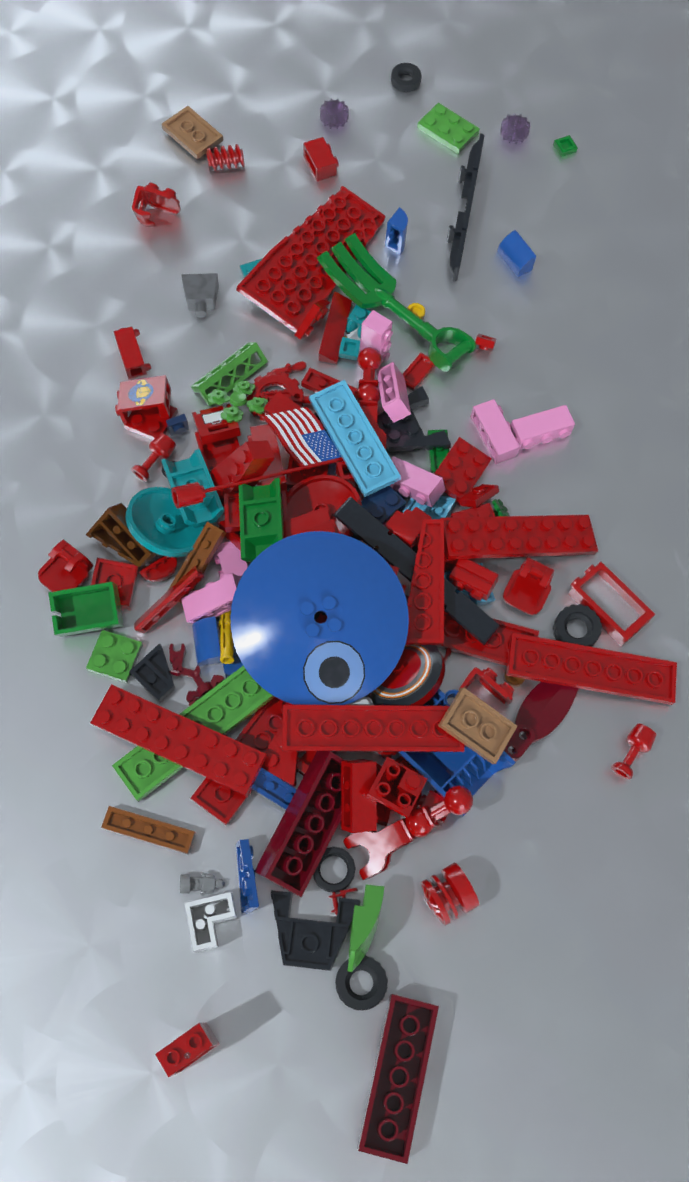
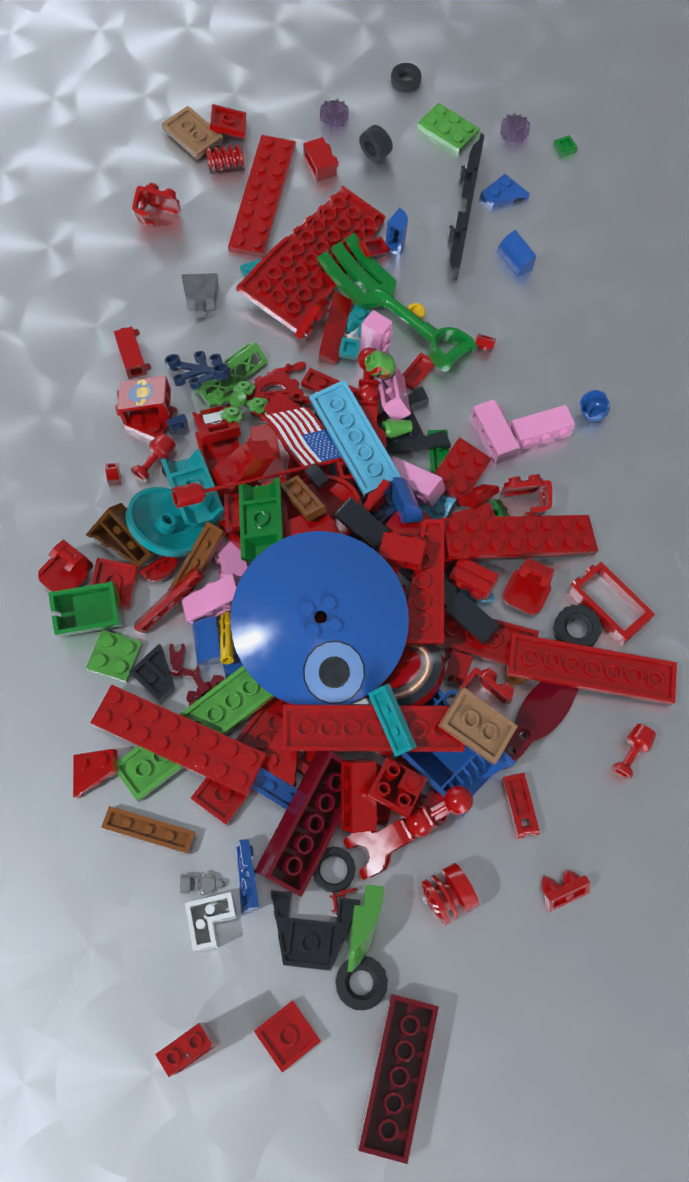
(92, 769): none -> red wing
(113, 474): none -> red piece
(219, 371): none -> dark blue plant
(227, 121): none -> red plate
(262, 196): none -> red plate
(287, 1036): none -> red plate
(303, 498): none -> dark orange plate
(316, 476): none -> black piece
(373, 246): none -> red tile
(375, 143): none -> black tyre
(376, 499): none -> red plate
(380, 364): none -> bright green head
(392, 720): none -> teal plate
(396, 427): none -> bright green cone
(403, 550): none -> red brick
(405, 501): none -> blue brick
(457, 668): none -> red brick
(503, 191): none -> blue wing
(520, 805): none -> red plate
(533, 485): none -> red piece
(558, 895): none -> red tile
(594, 405): none -> blue hair

